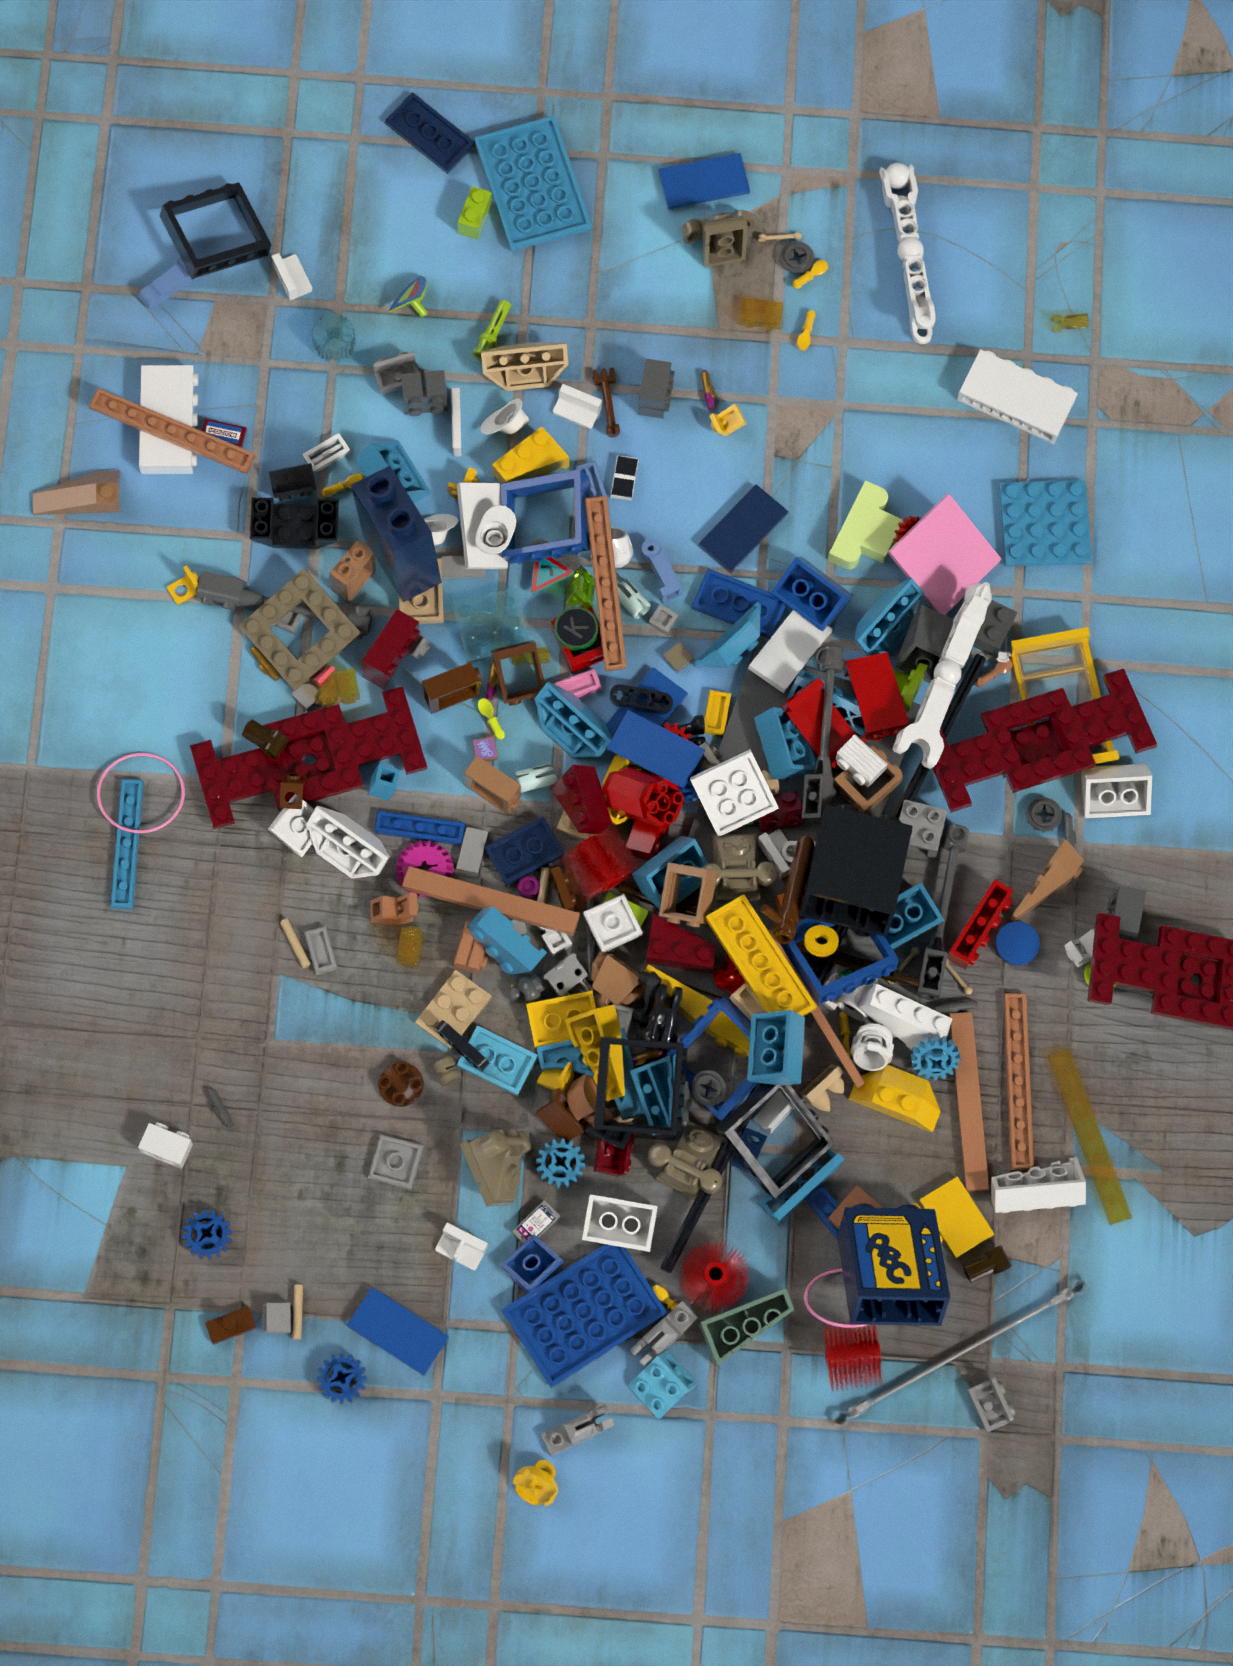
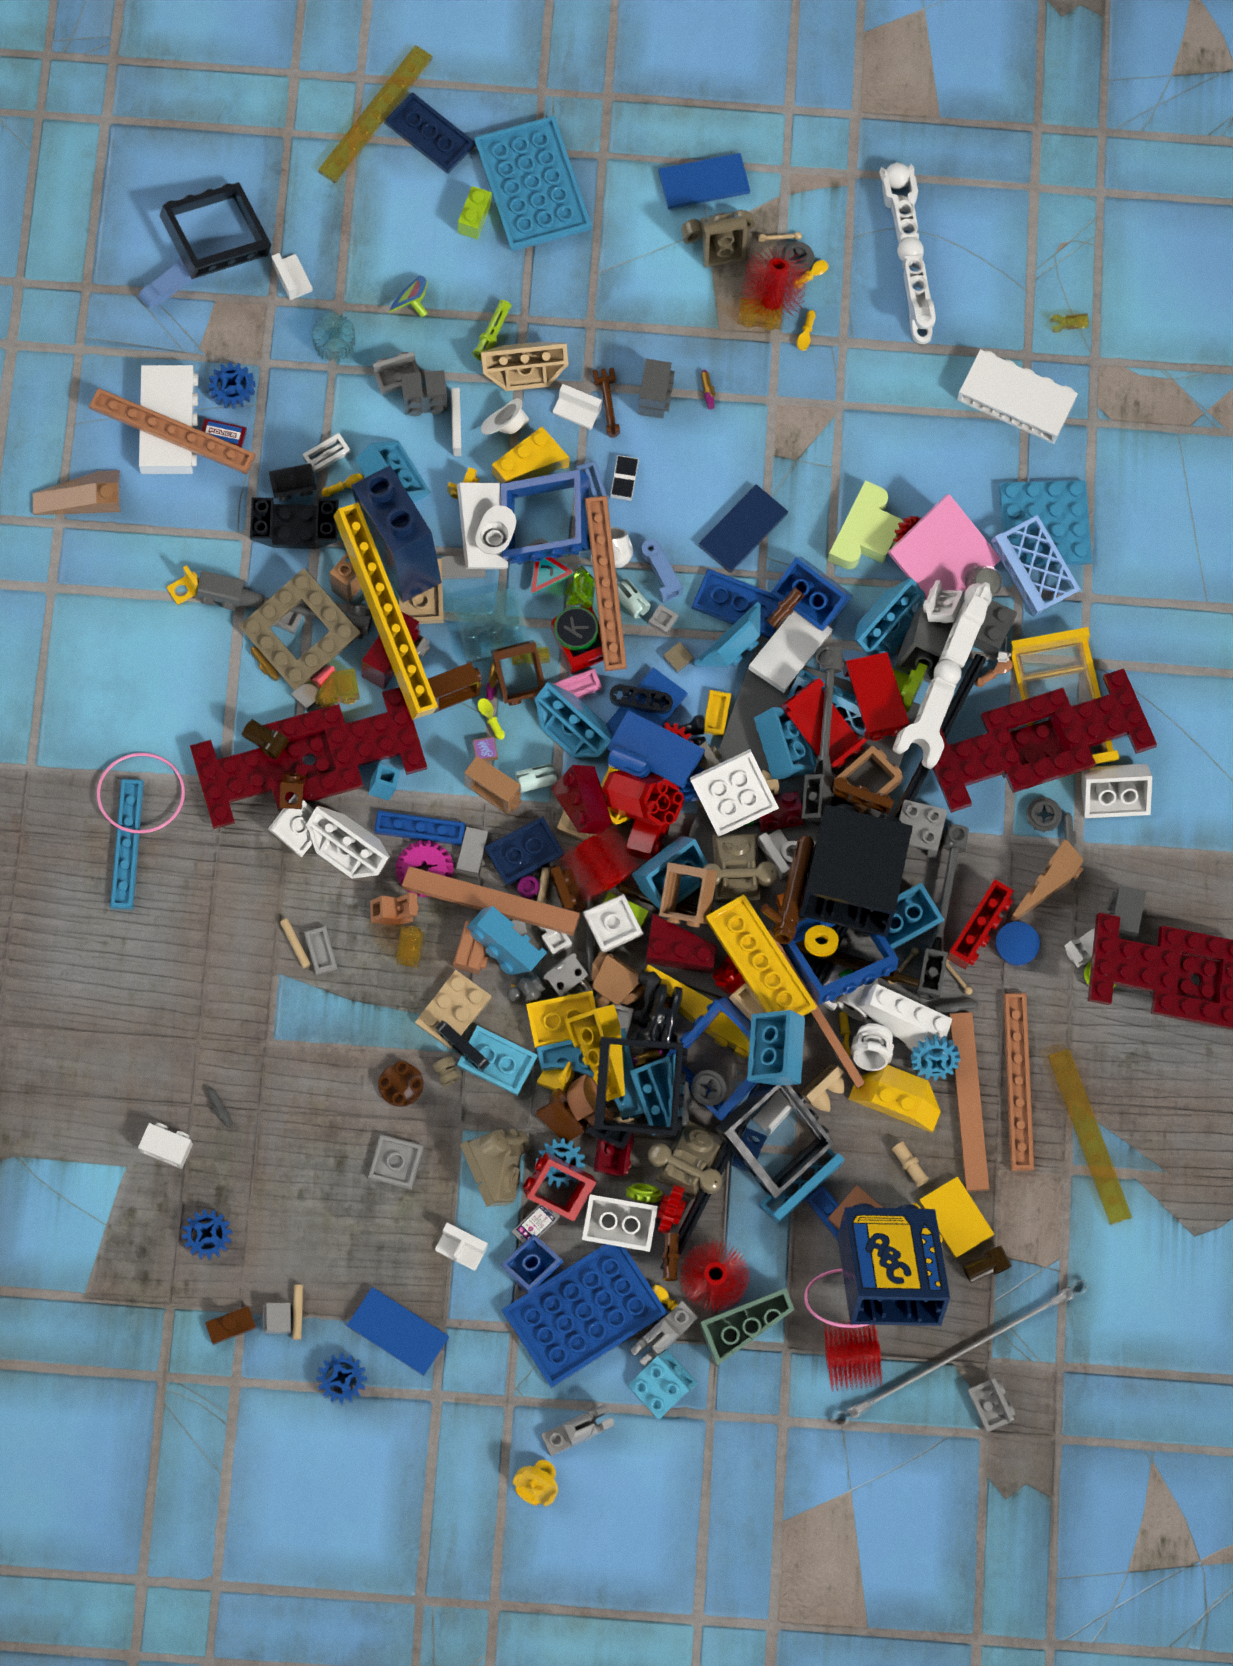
(232, 394): none -> blue gear
(375, 114): none -> clear yellow tile
(385, 611): none -> yellow brick
(439, 526): white piece -> none
(577, 1198): none -> red window
(629, 762): none -> blue arm
(644, 1193): none -> lime gear
(670, 1257): none -> reddish brown pin
(671, 1209): none -> red gear
(727, 420): yellow bracket -> none
(775, 283): none -> red piece
(785, 607): none -> reddish brown pin
(860, 761): white brick -> none
(862, 796): none -> reddish brown plate
(910, 1164): none -> tan pin
(943, 604): none -> white bracket
(983, 574): none -> piece
(1019, 574): none -> light blue fence
(1040, 1188): white wedge -> none

